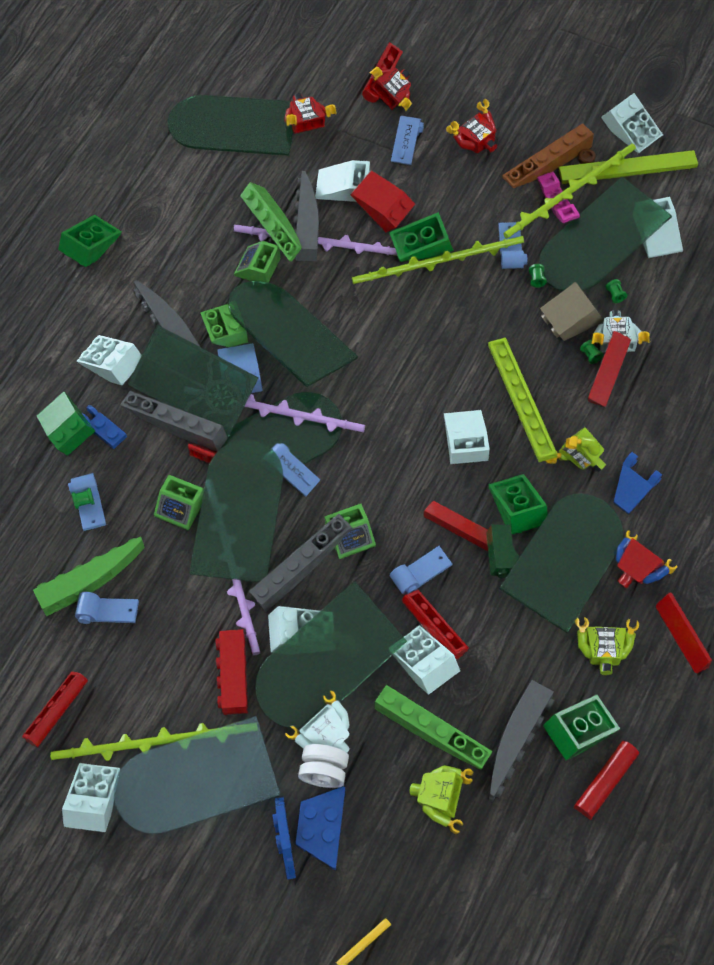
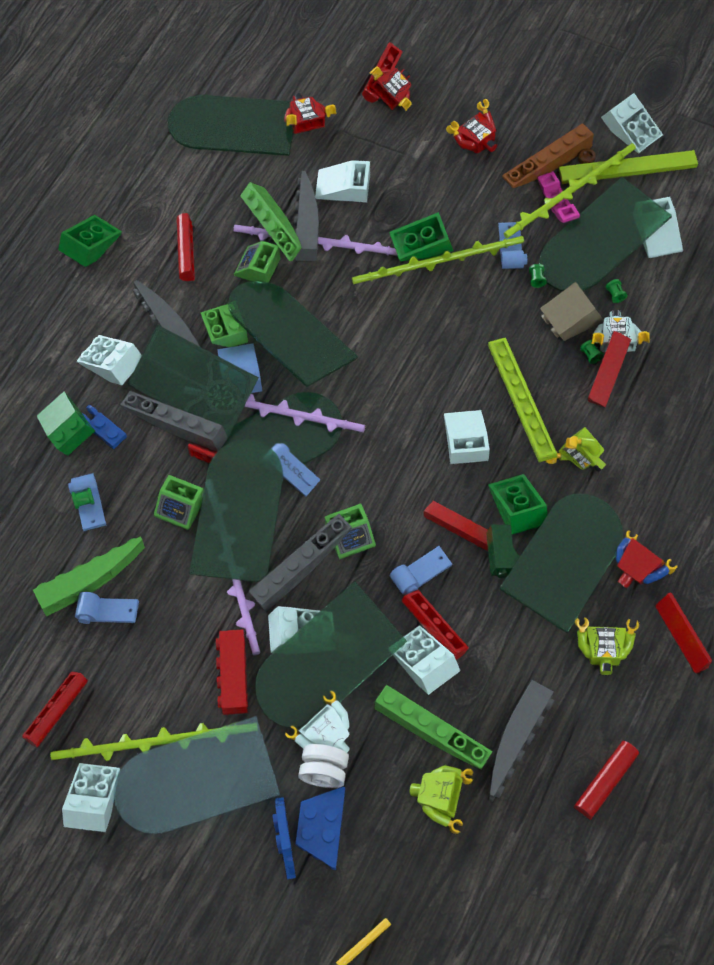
(185, 247): none -> red brick
(382, 201): red slope -> none
(405, 139): medium blue door -> none
(580, 727): green slope -> none
(633, 487): blue flag -> none

